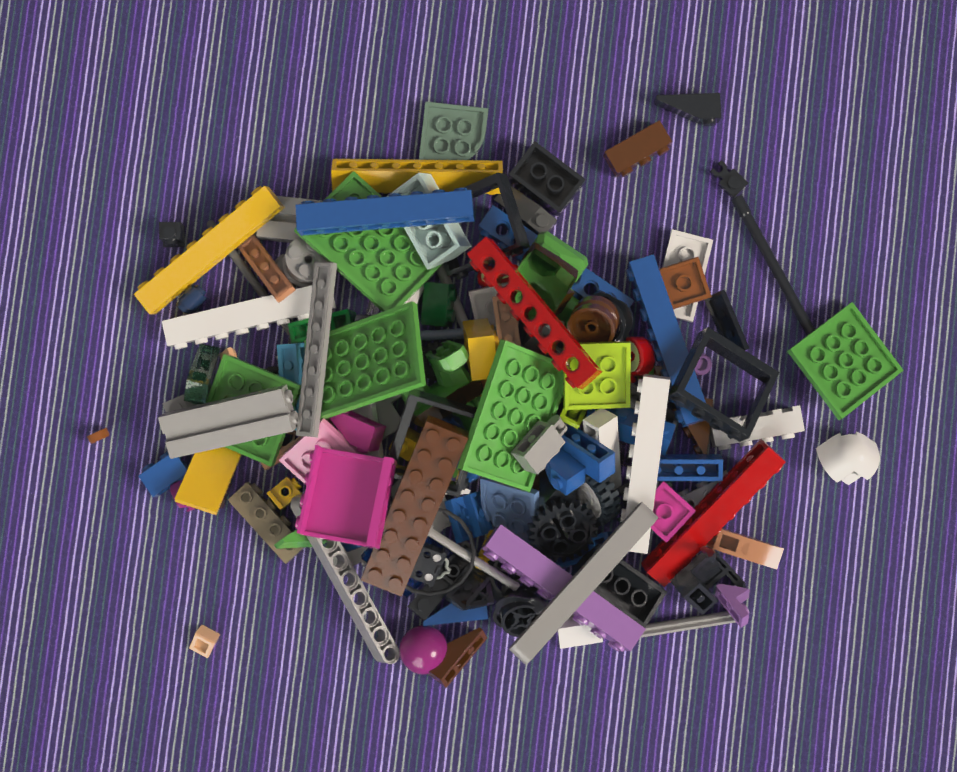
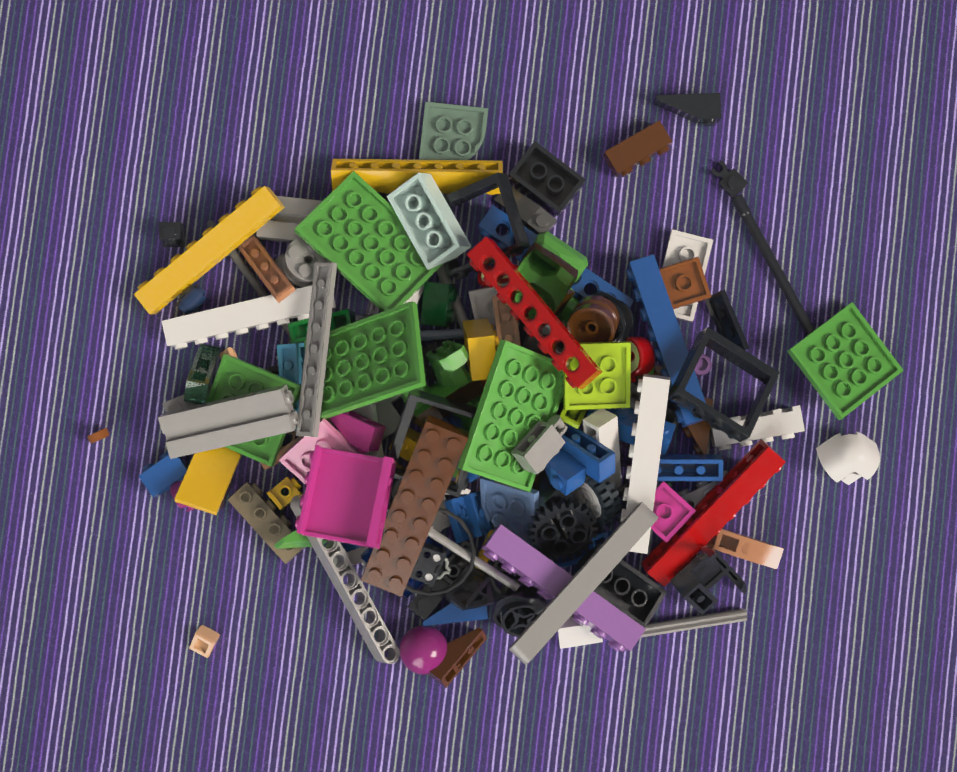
(384, 212): blue brick -> none
(732, 598): medium lavender slope -> none

